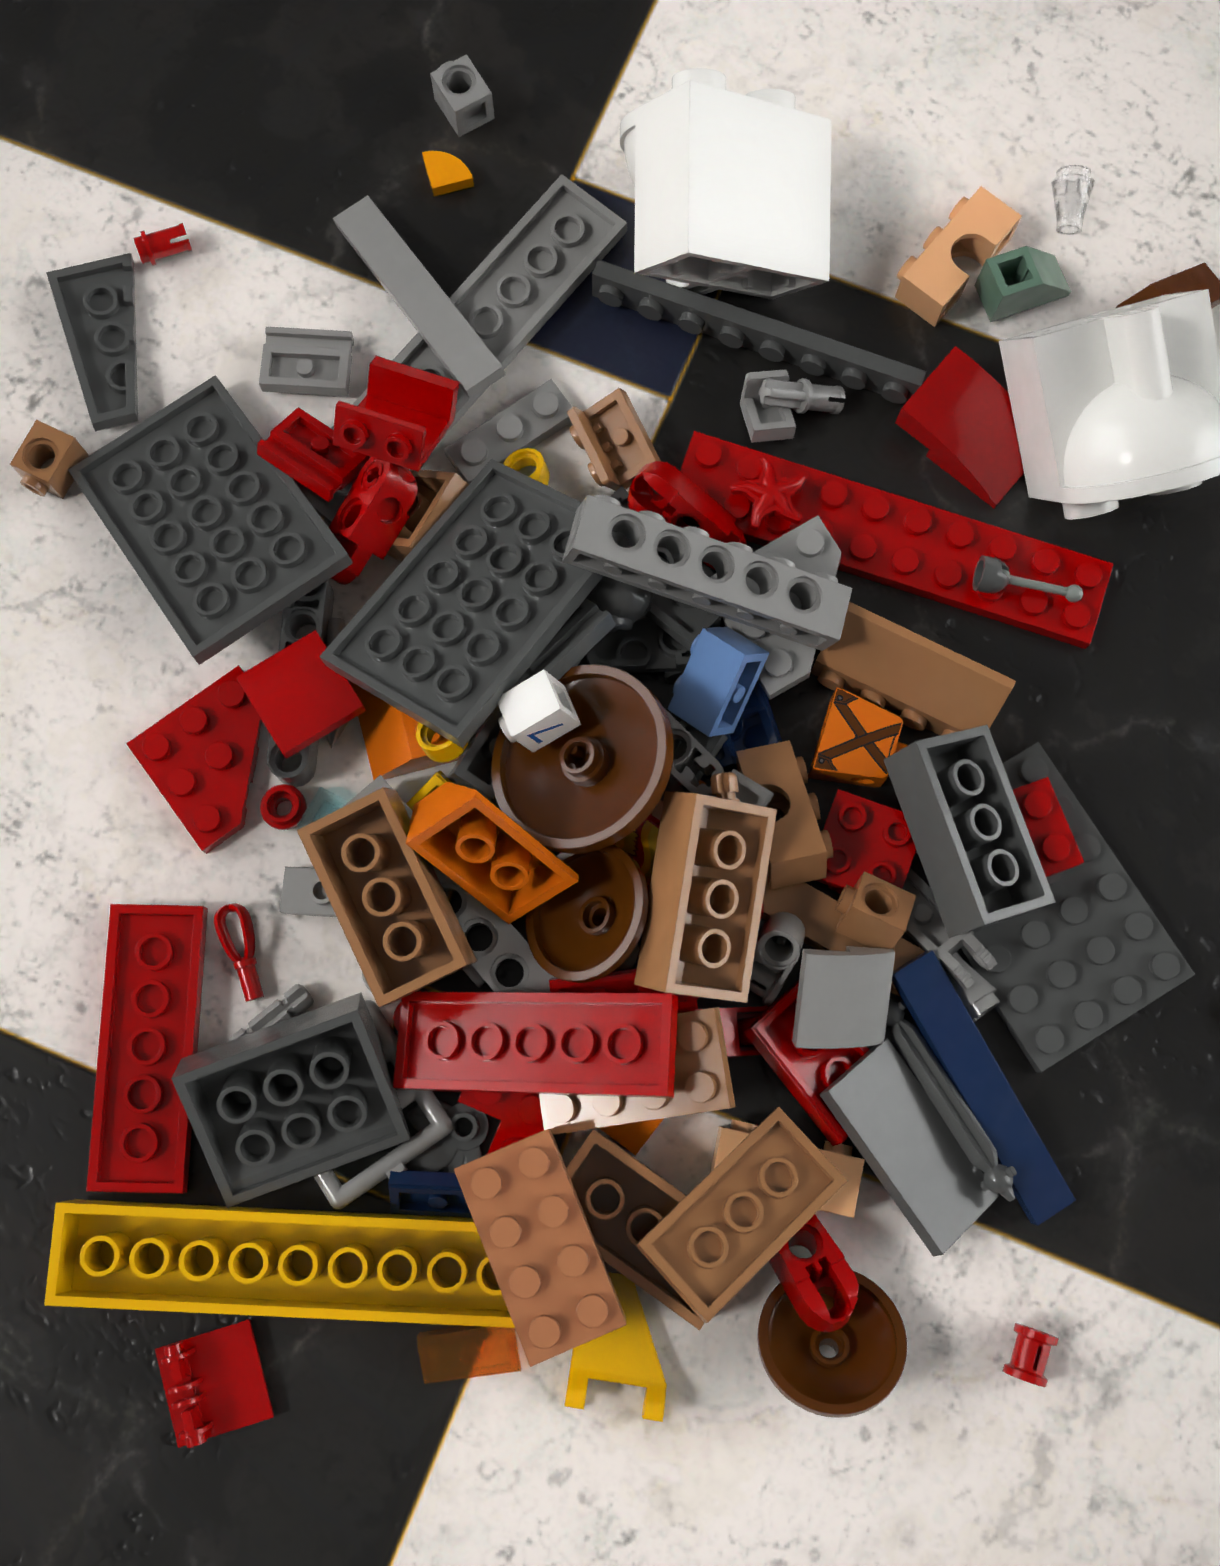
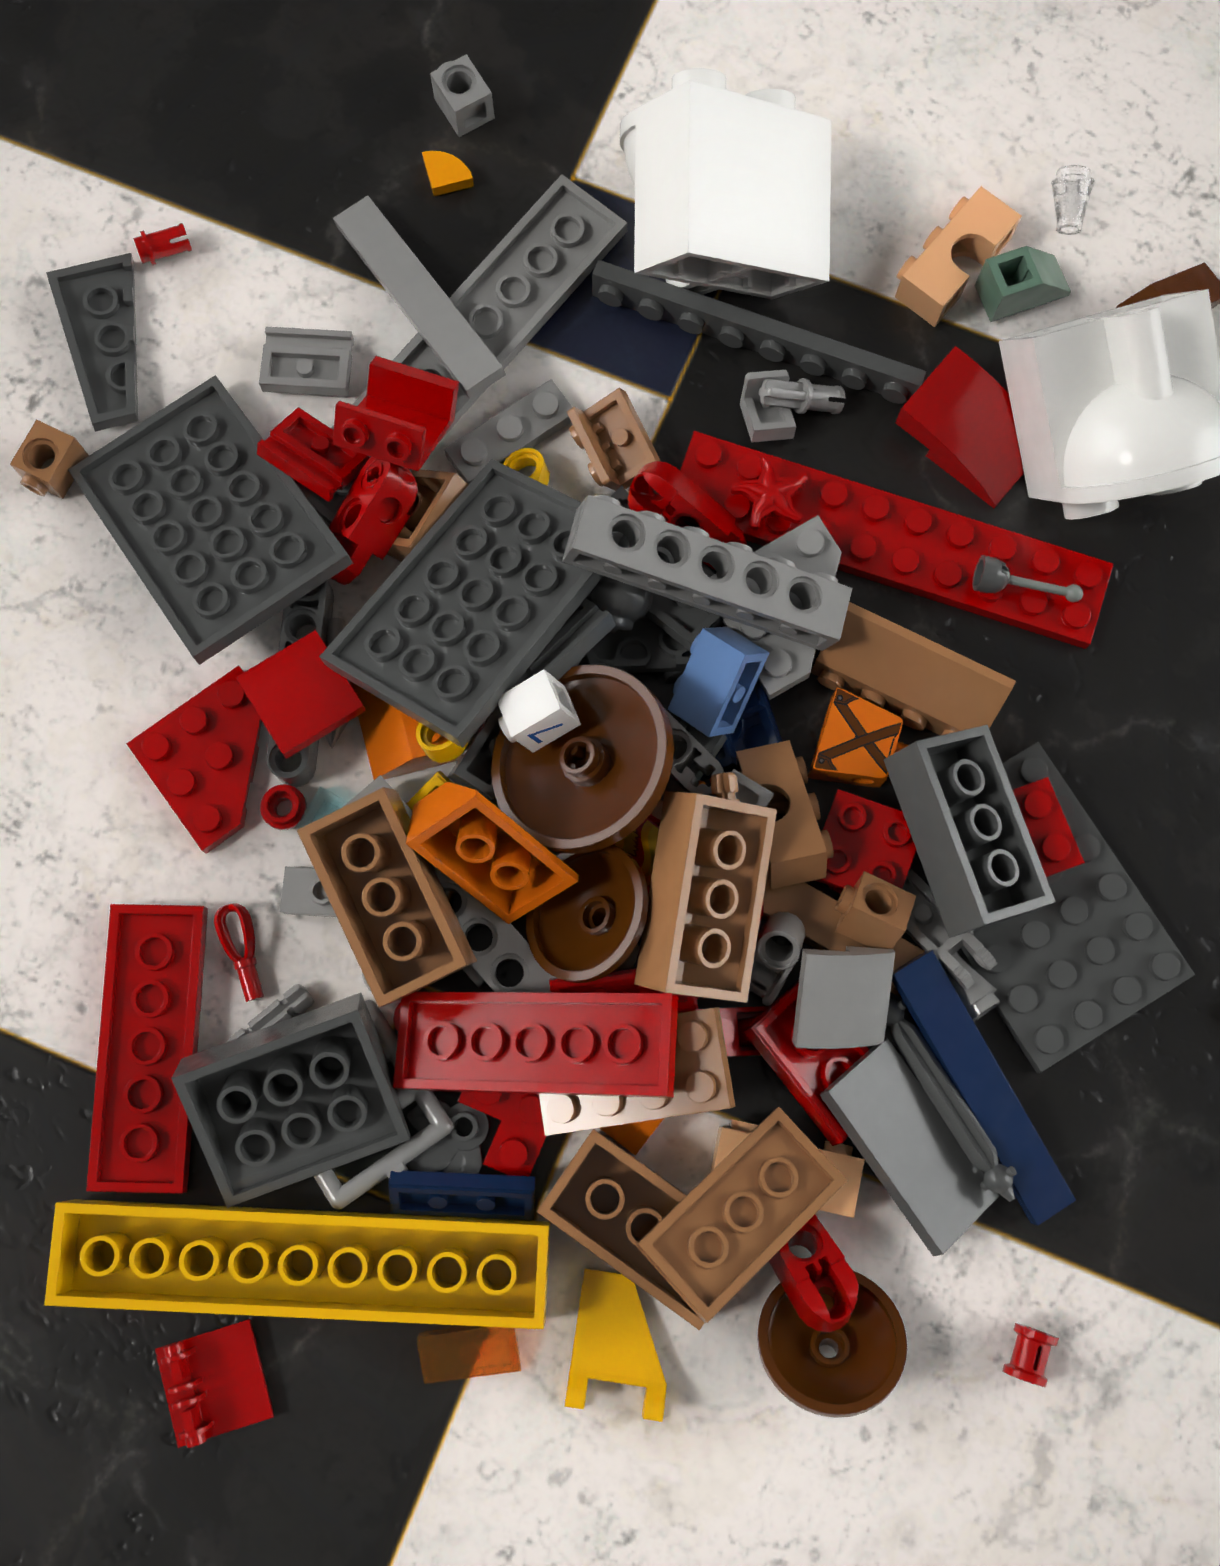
(540, 1247): nougat brick -> none

